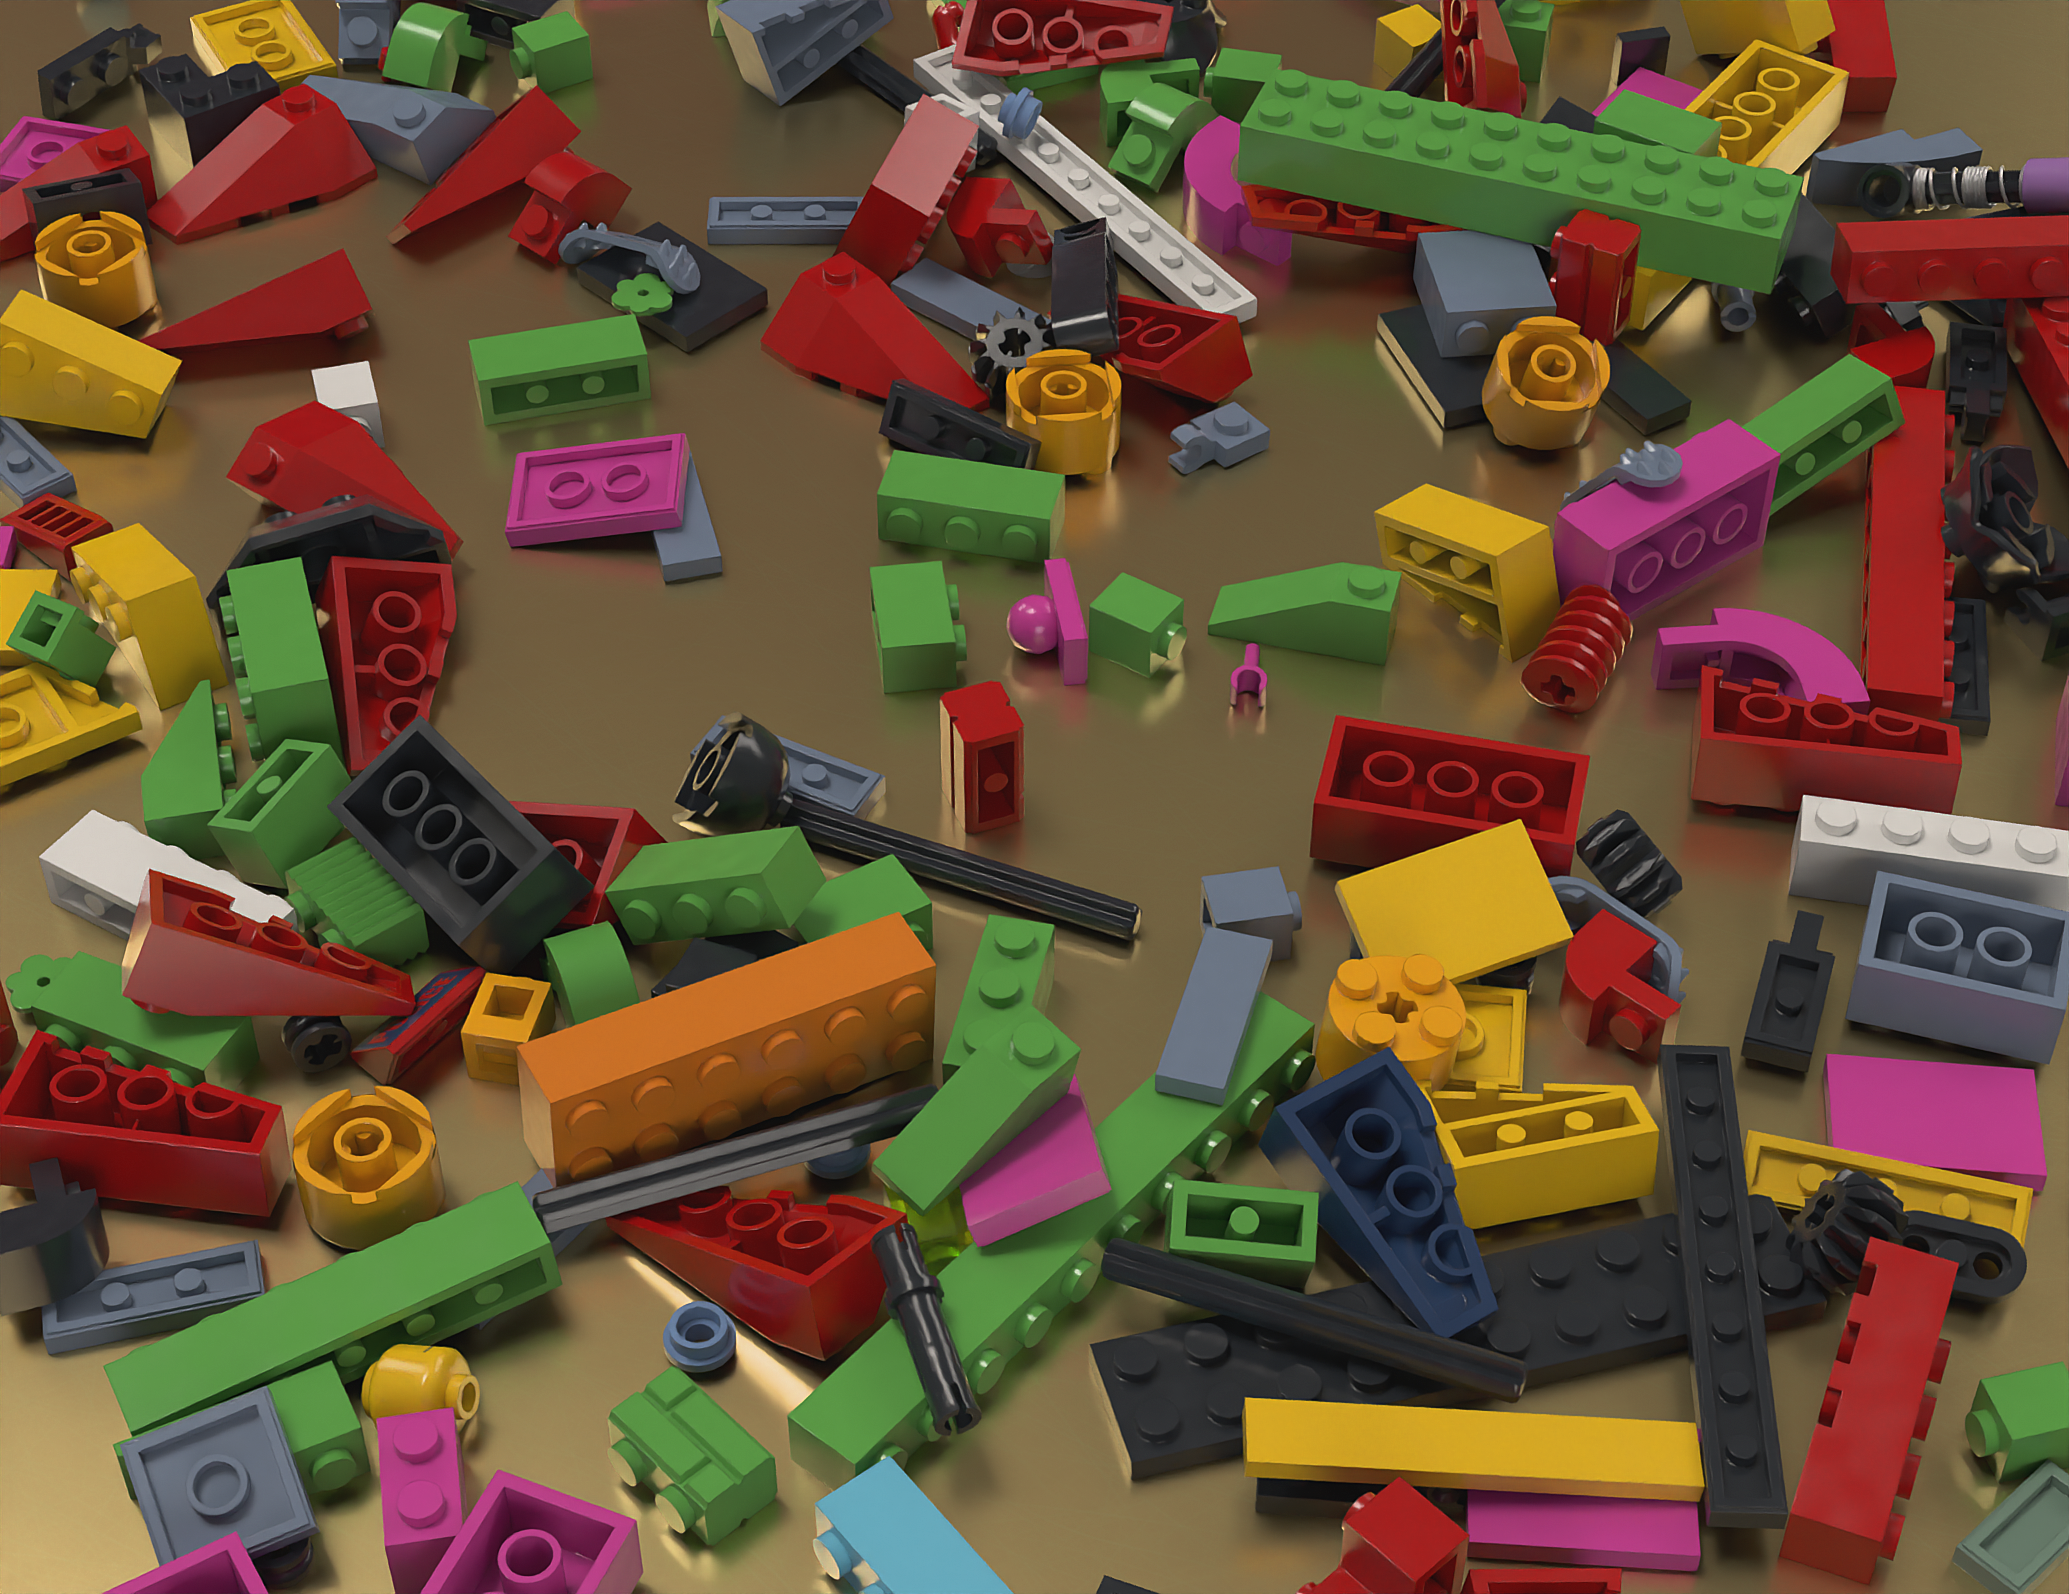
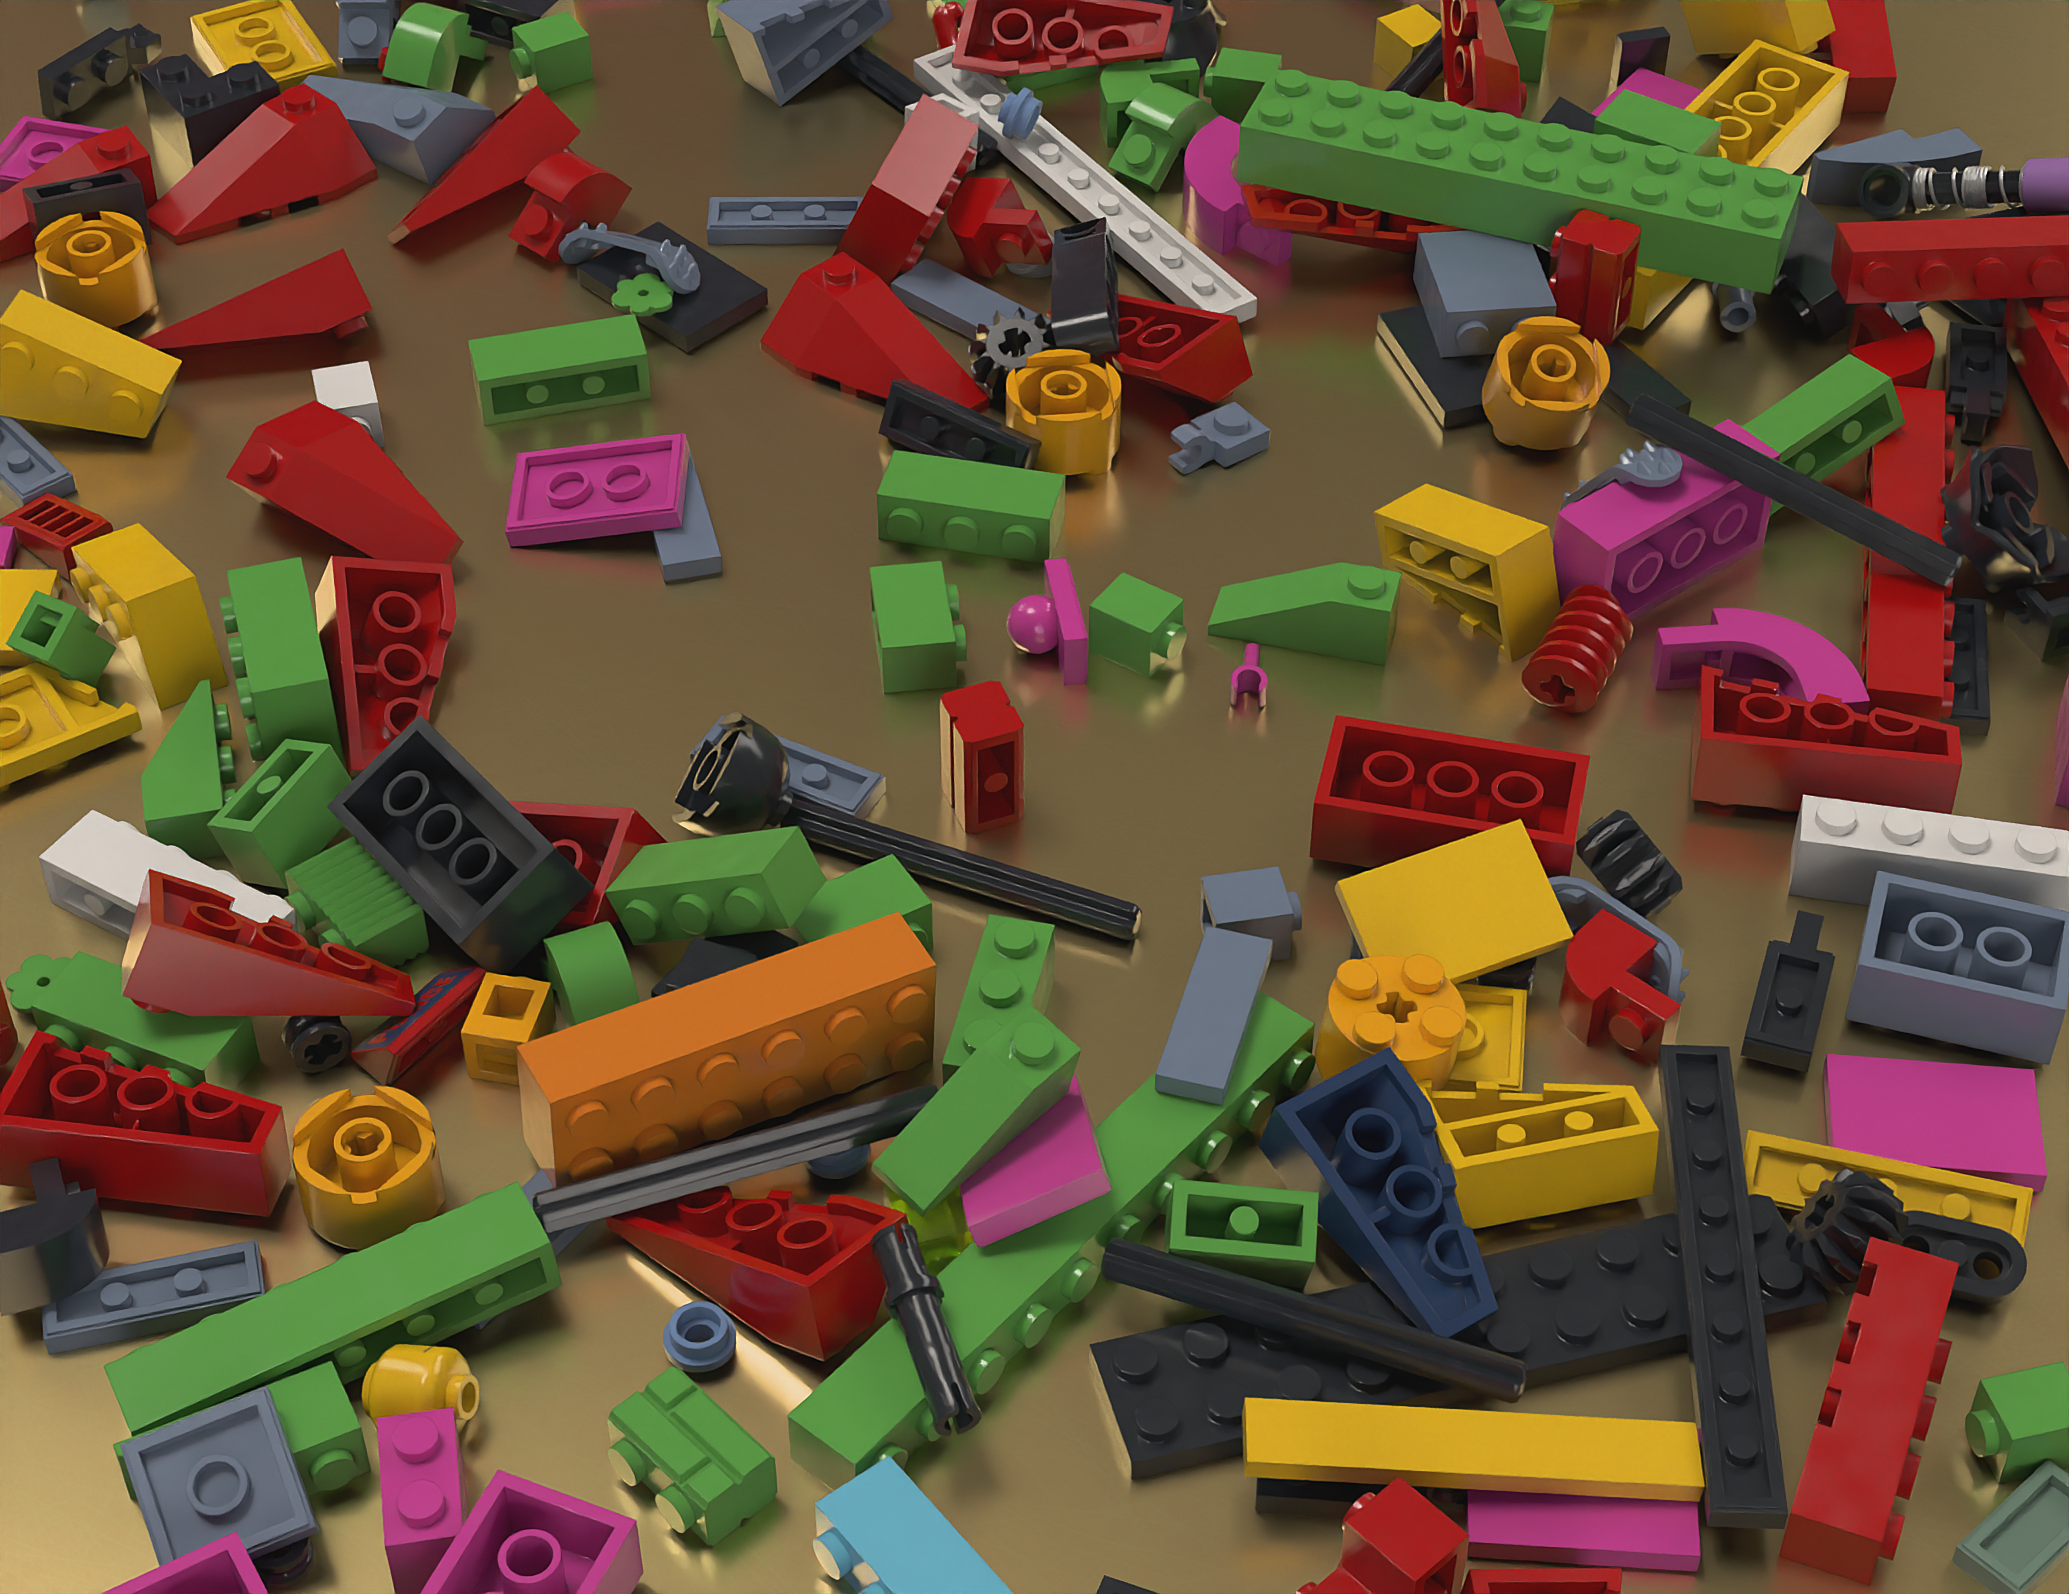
(339, 528): black wedge -> none
(1794, 490): none -> black axle

